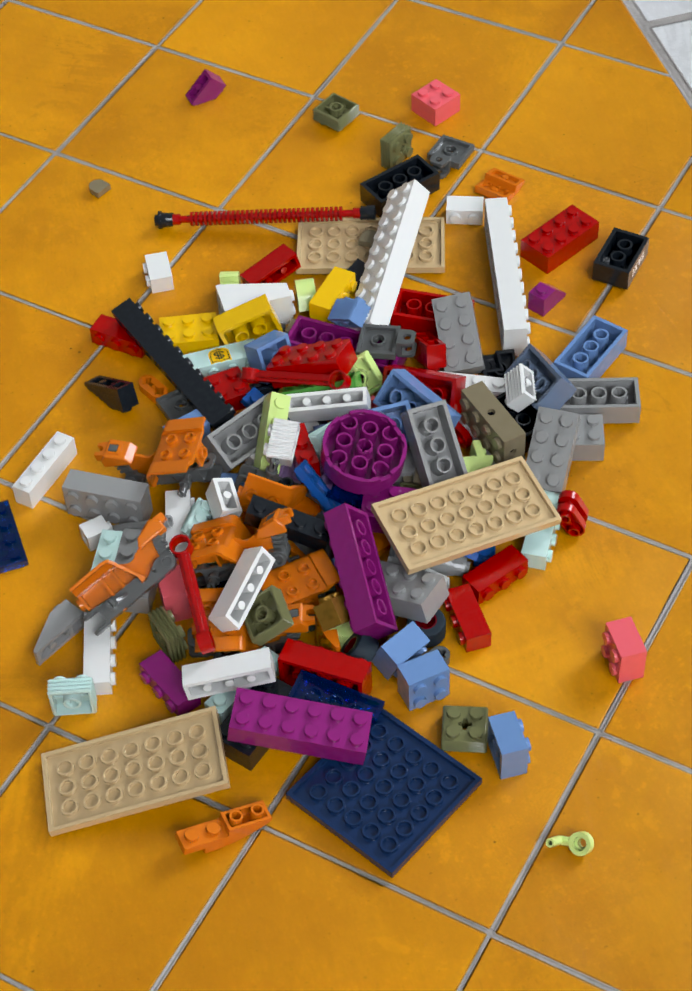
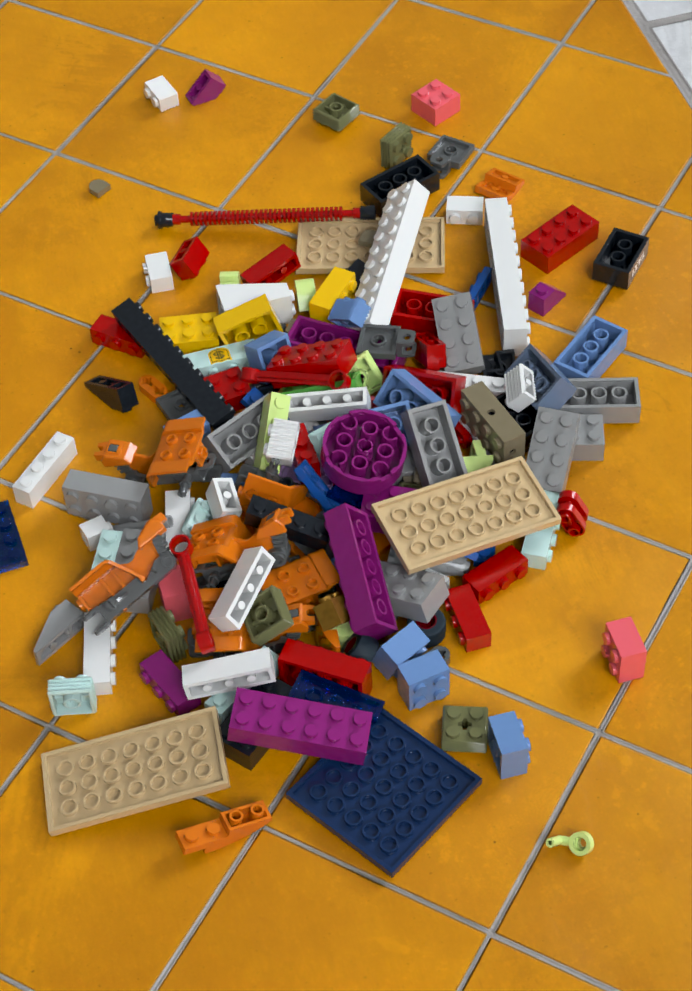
(161, 93): none -> white brick
(189, 258): none -> red brick
(481, 285): none -> blue plate

